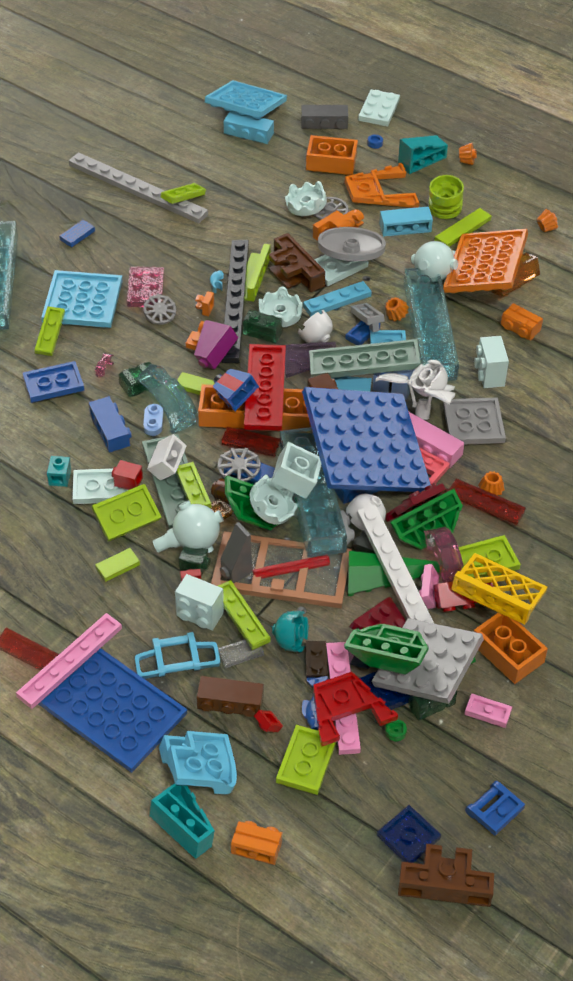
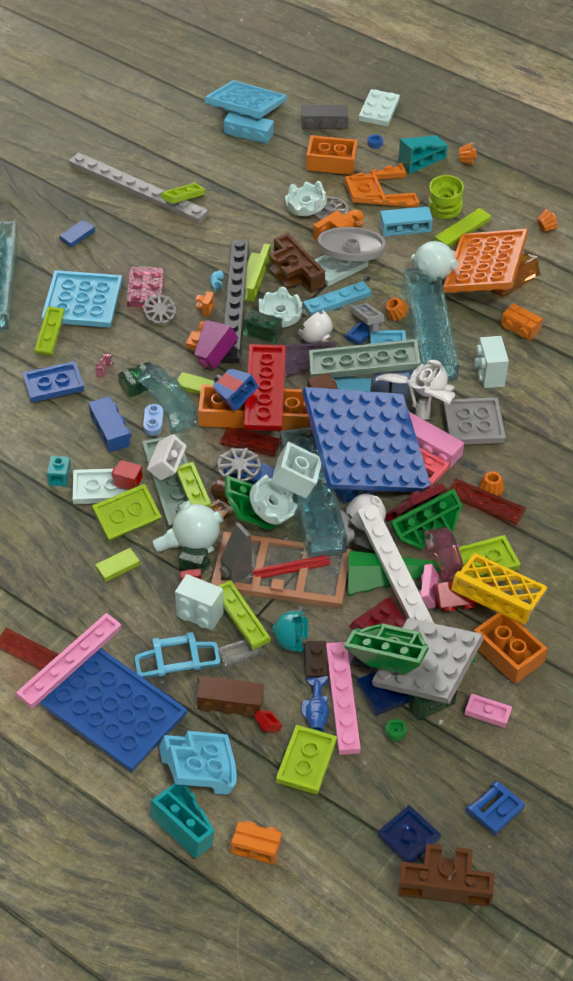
(342, 698): red wing -> none

